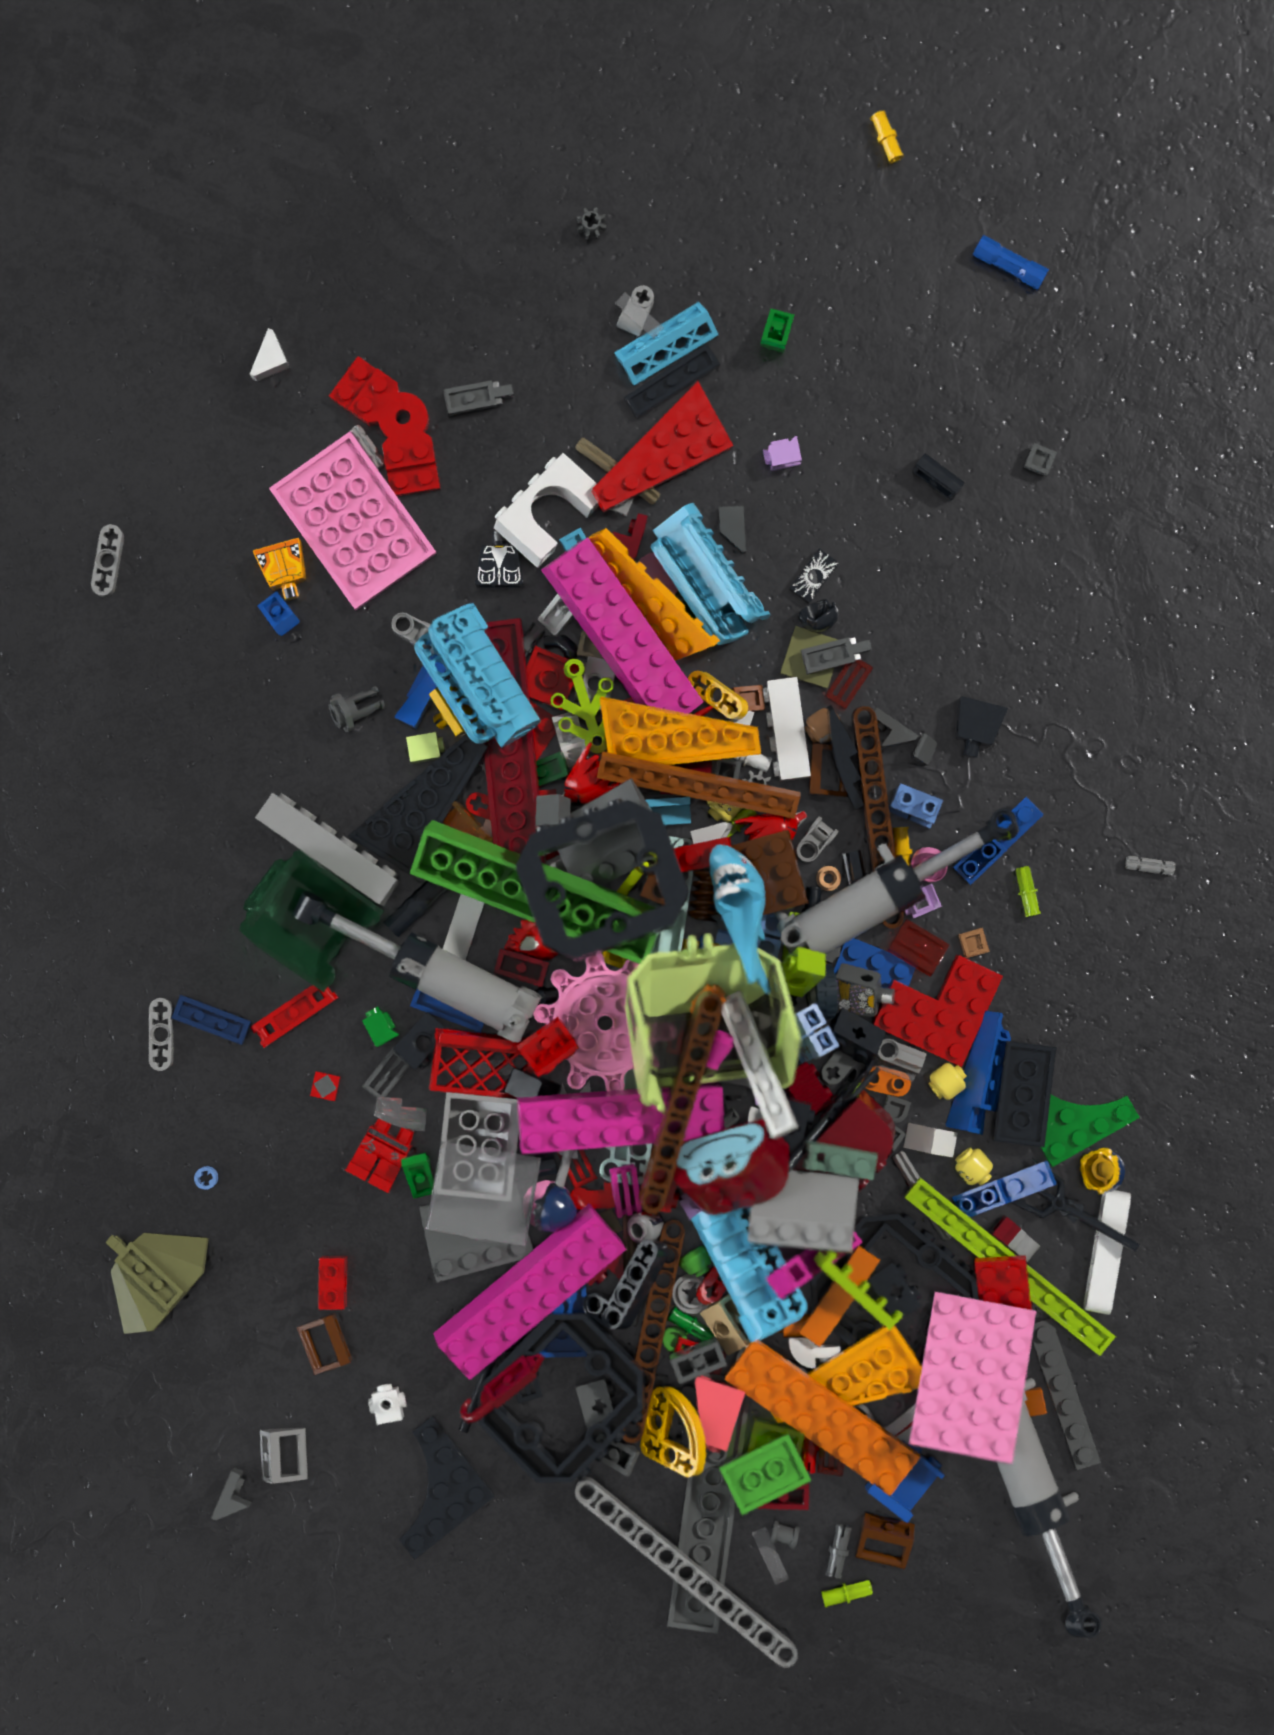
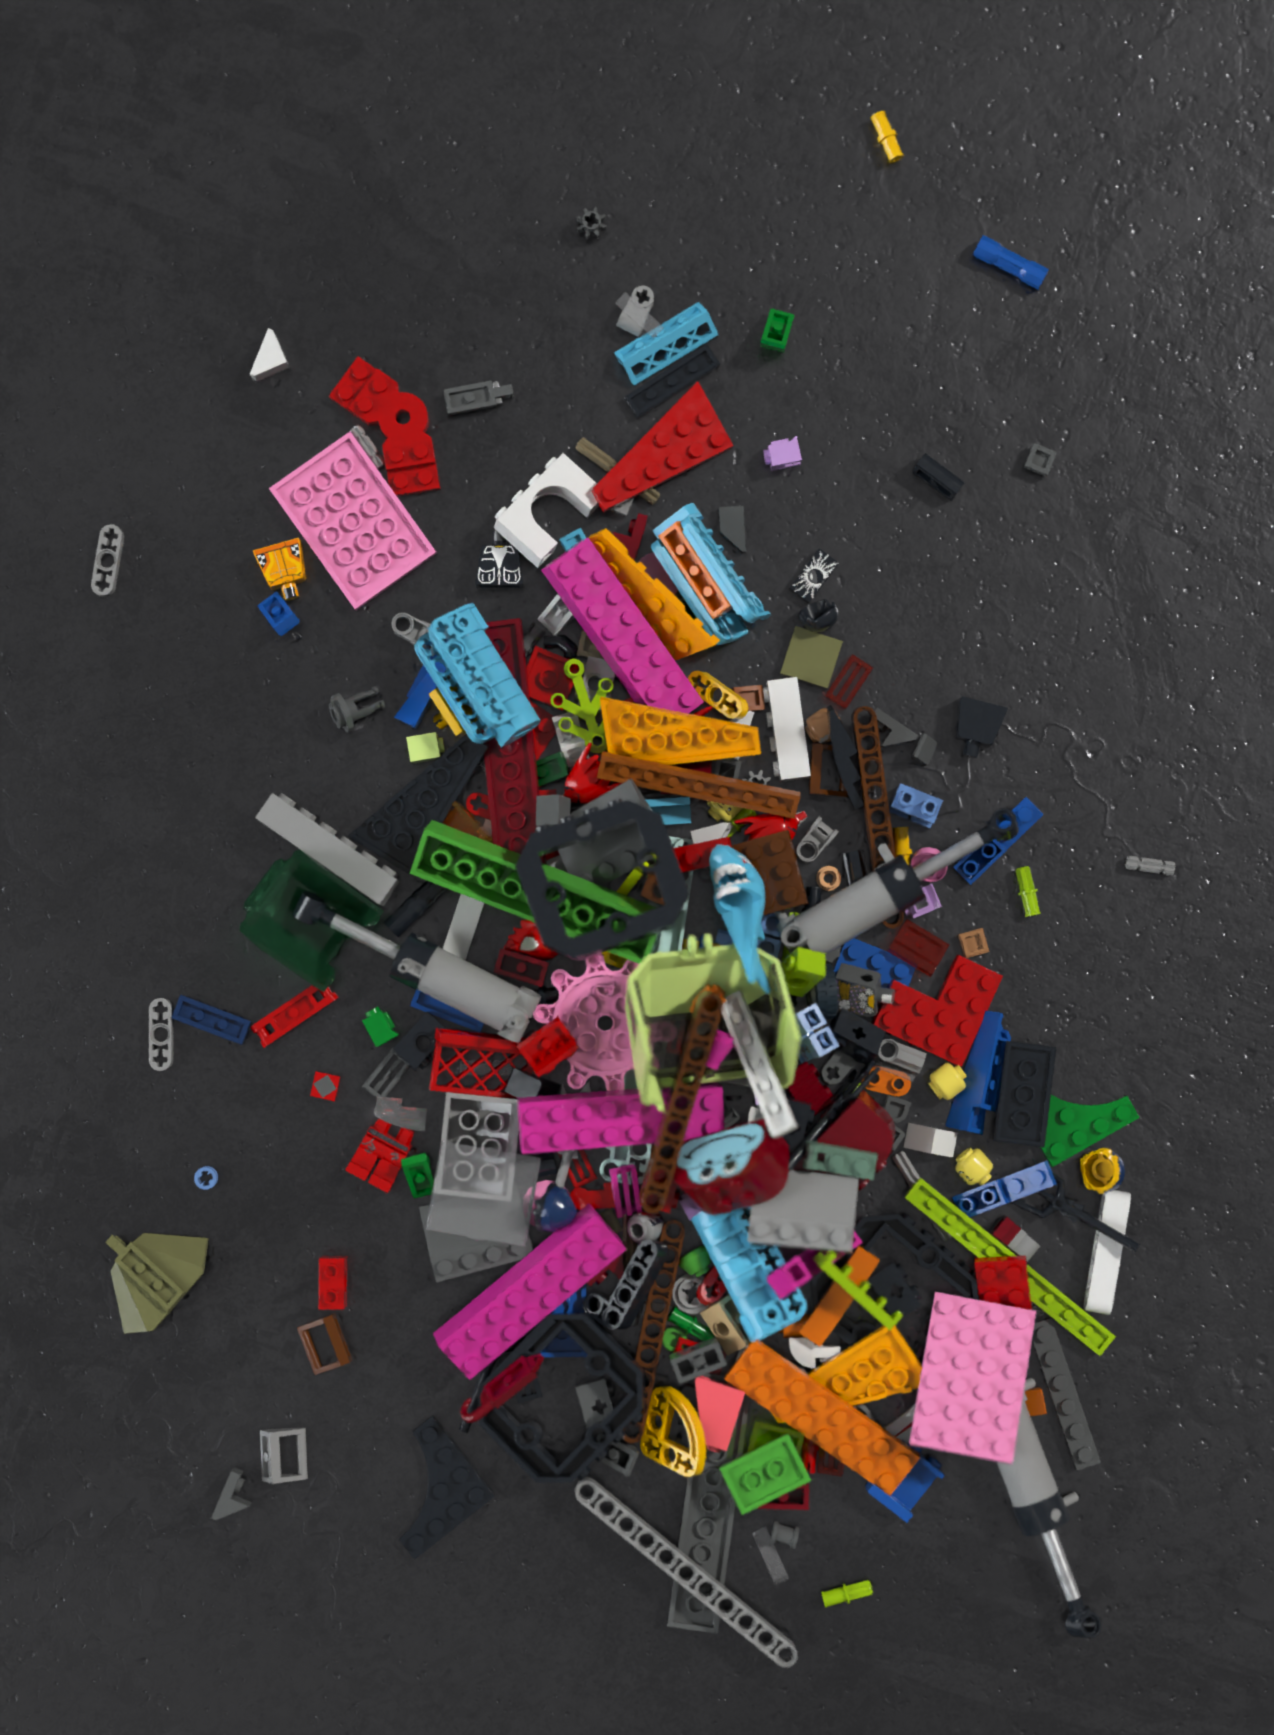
(384, 1412): white brick -> none
(694, 571): none -> orange brick
(704, 897): reddish brown piece -> none
(757, 761): white pin -> none
(833, 654): dark grey hinge -> none
(838, 1551): dark grey pin -> none
(889, 1531): reddish brown tile -> none

